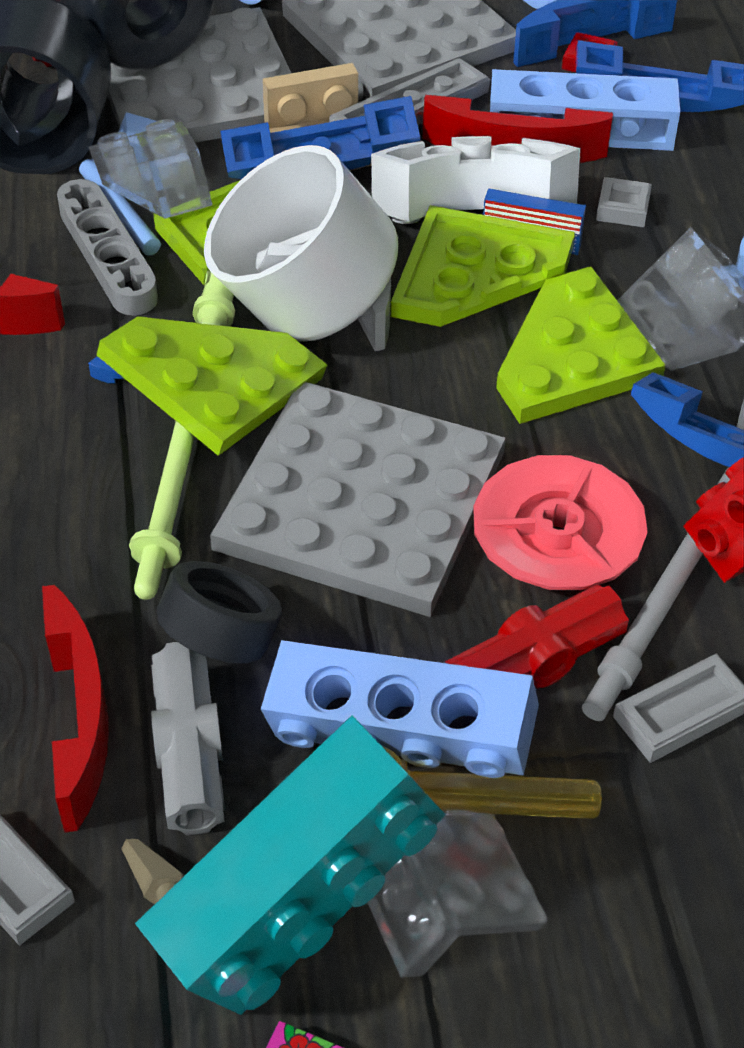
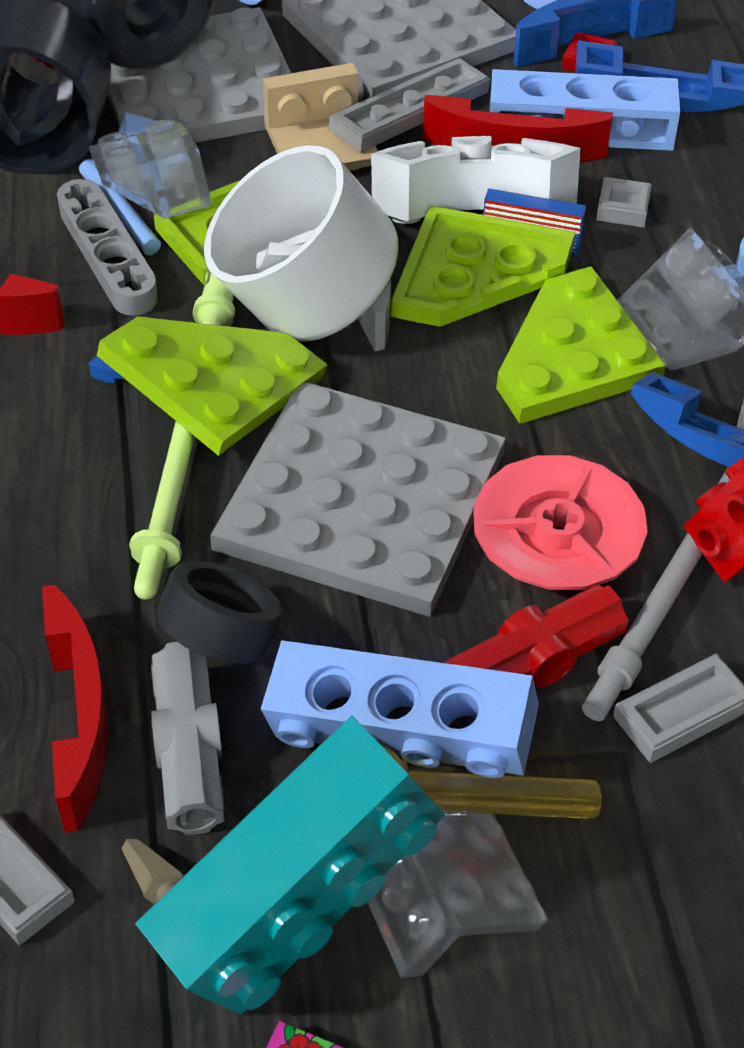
(351, 139): blue slope -> none

